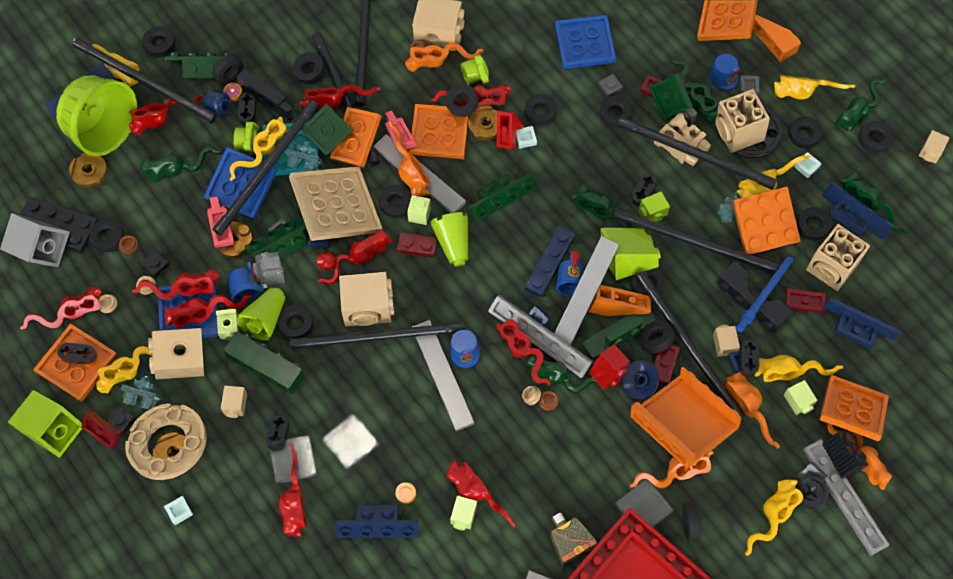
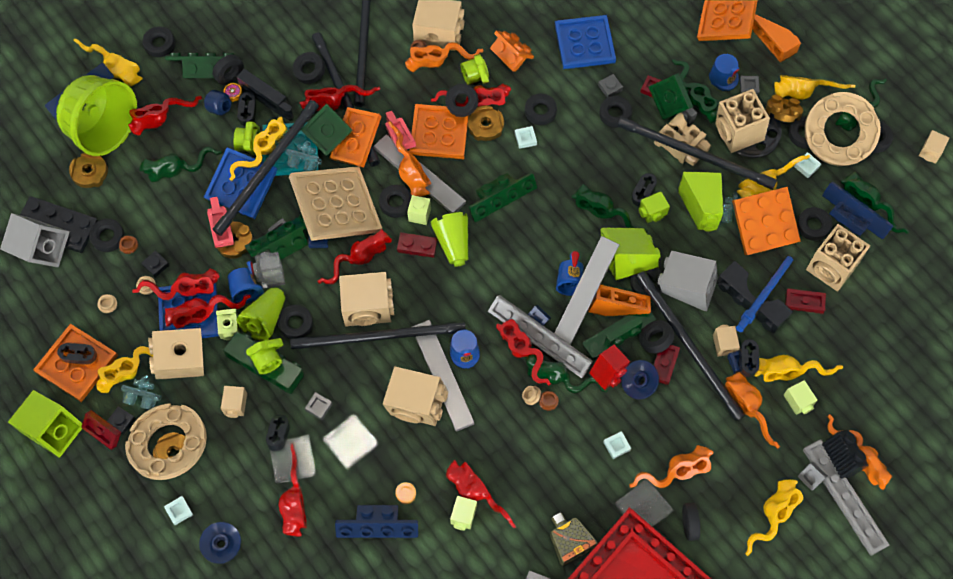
(70, 308): animal -> none
(88, 49): black piece -> none
(213, 535): none -> dark blue dish
(265, 355): none -> lime piece
(318, 406): none -> plate
(326, 260): red plate -> none
(415, 396): none -> tan brick
(506, 129): red slope -> none
(510, 49): none -> orange bracket
(550, 261): dark blue plate -> none
(617, 445): none -> light aqua plate
(686, 418): orange panel -> none
(689, 279): none -> light grey slope
(703, 198): none -> lime slope
(760, 263): black piece -> none
(784, 109): none -> pearl gold plate
(811, 499): black gear -> none
(851, 104): none -> tan plate
(854, 408): orange plate -> none
(858, 325): dark blue bracket -> none

